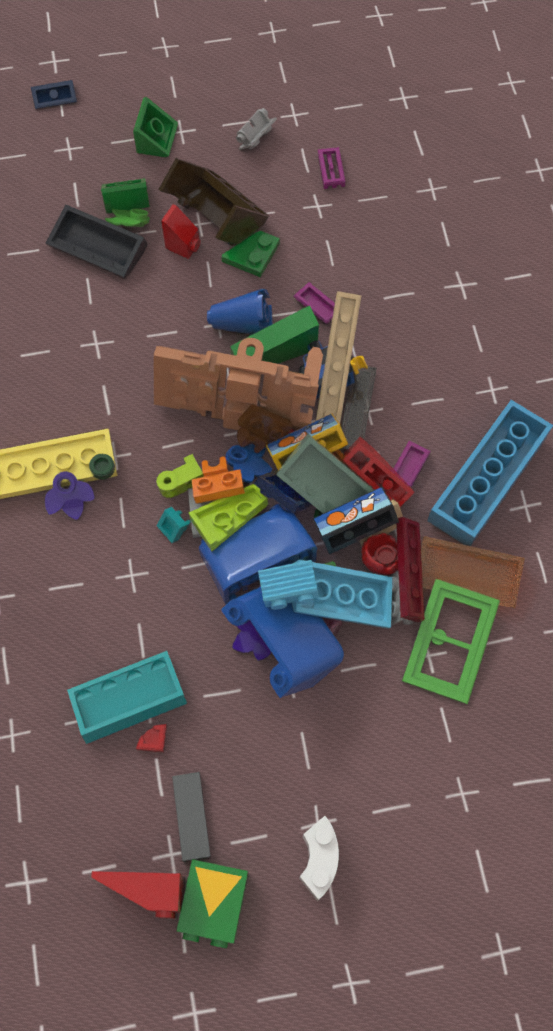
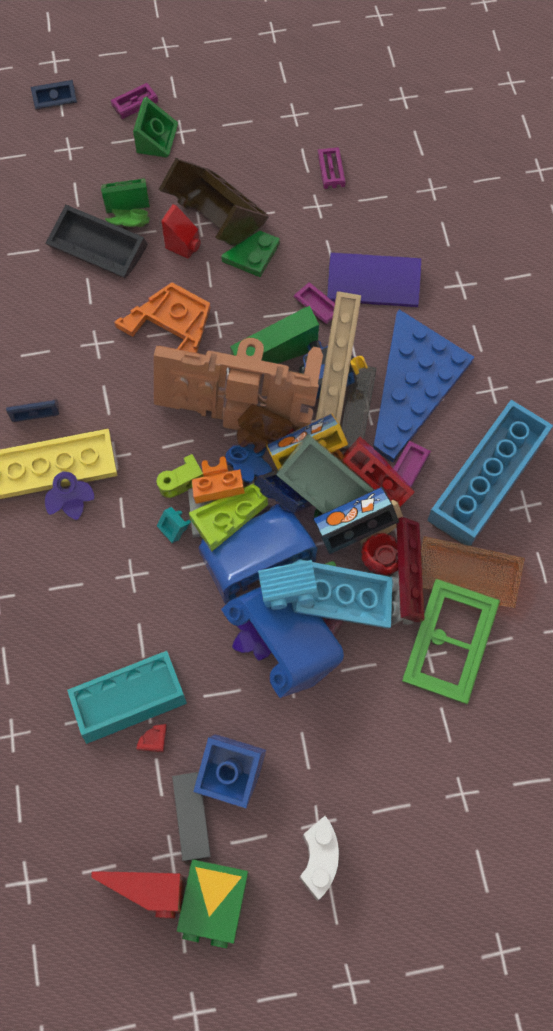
(33, 410): none -> dark blue slope
(102, 466): dark green tile -> none
(134, 101): none -> magenta tile
(174, 311): none -> orange wing
(229, 770): none -> blue slope
(243, 313): blue cone -> none
(249, 135): light grey hinge -> none
(375, 278): none -> dark purple slope
(417, 379): none -> blue wing

